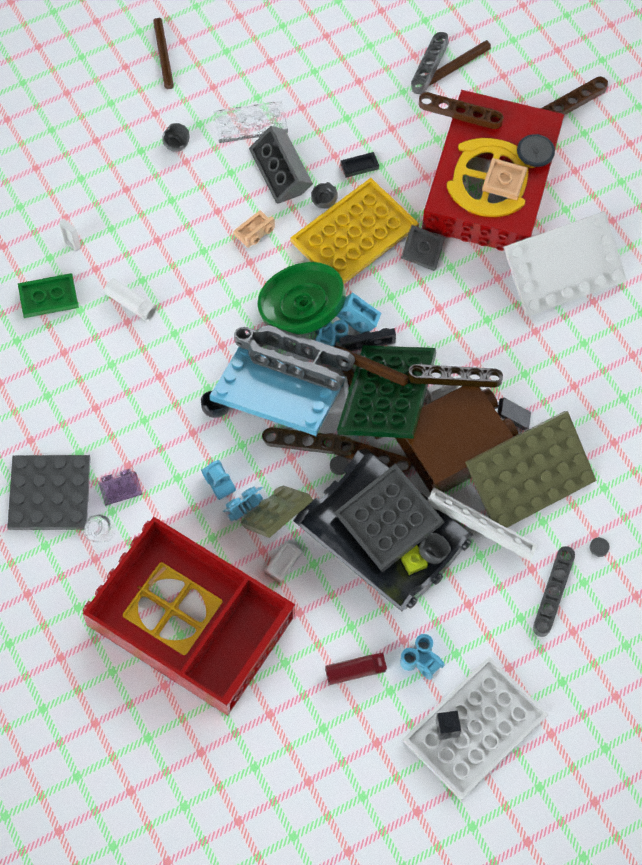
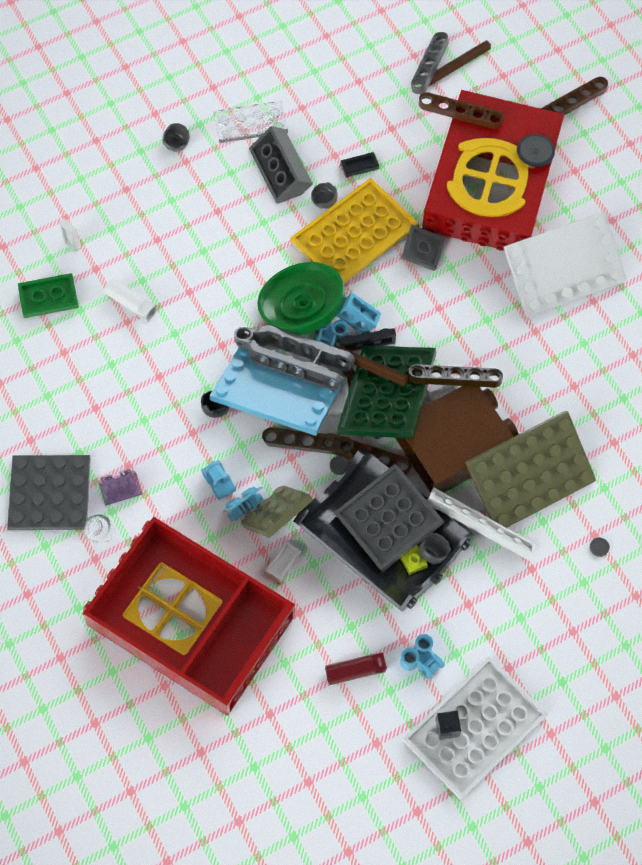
(163, 53): reddish brown axle -> none
(254, 229): light nougat bracket -> none
(504, 179): light nougat tile -> none
(511, 410): tile -> none
(547, 598): dark grey beam -> none

